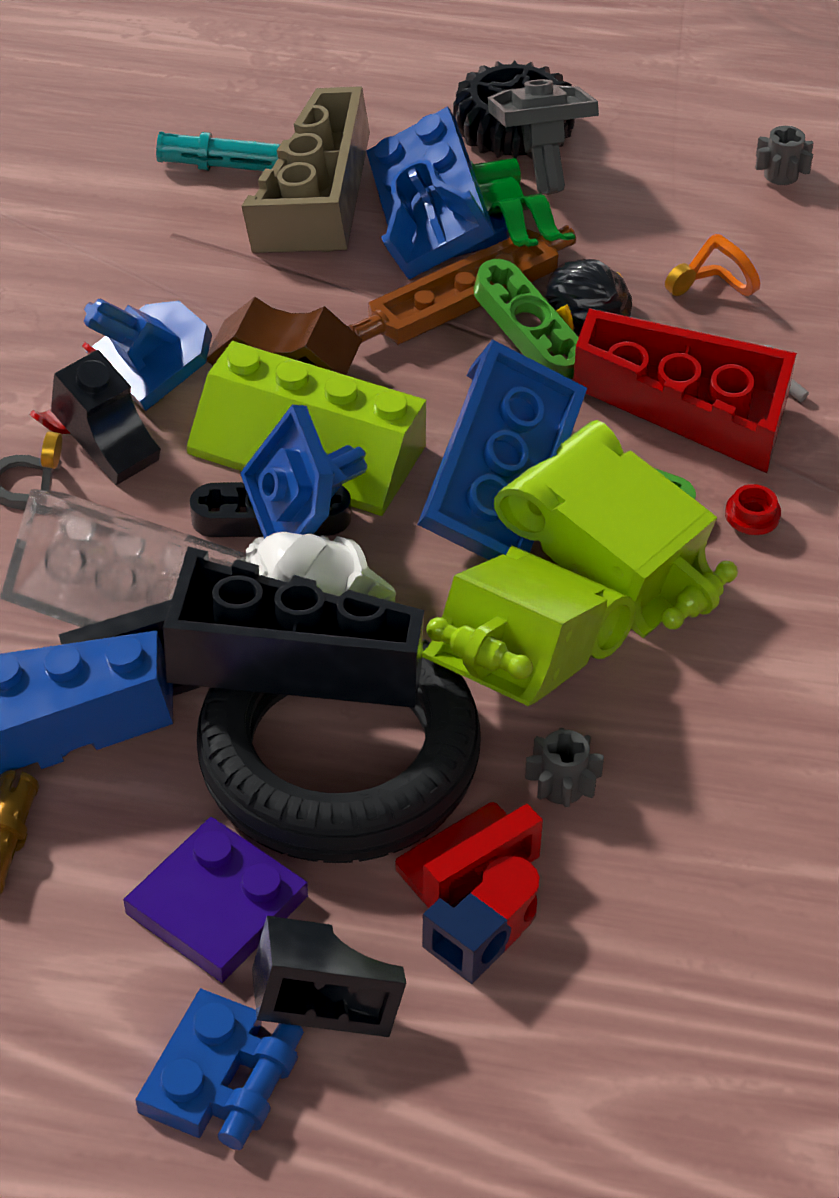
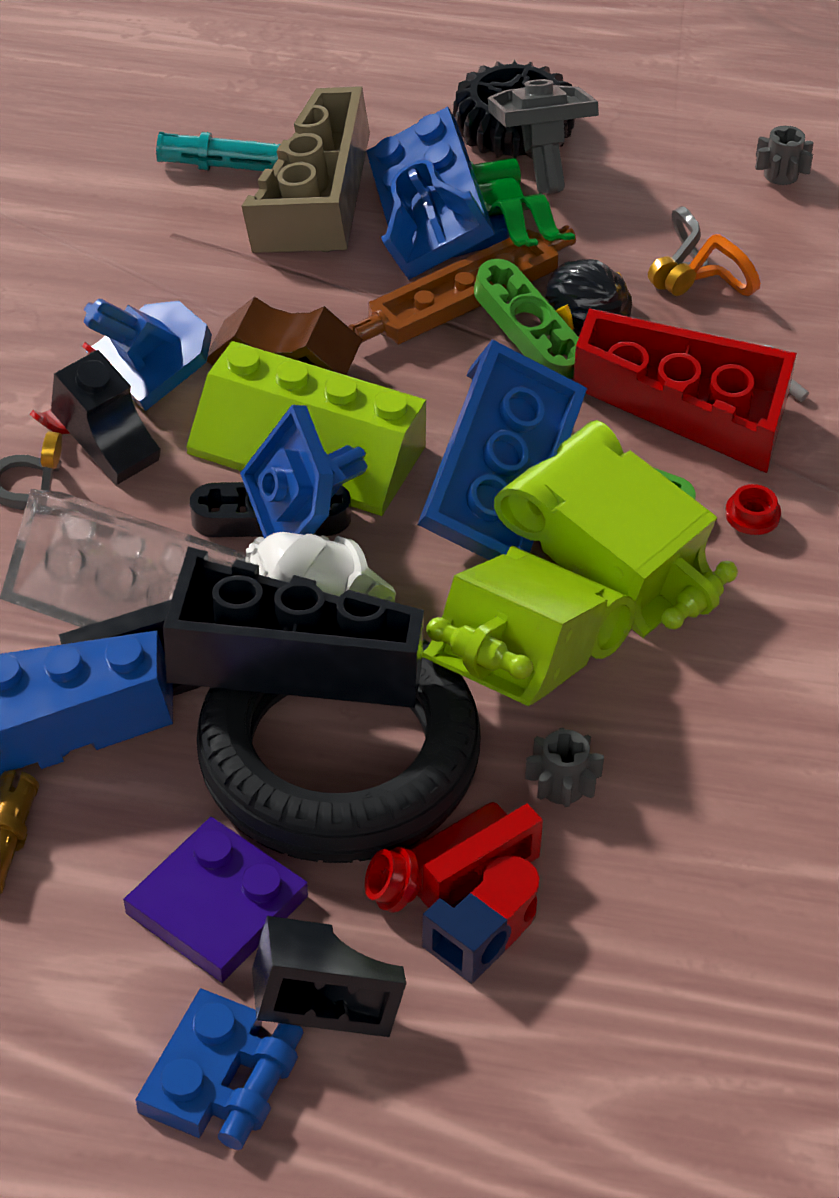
(393, 878): none -> red plate
(662, 267): none -> dark grey piece

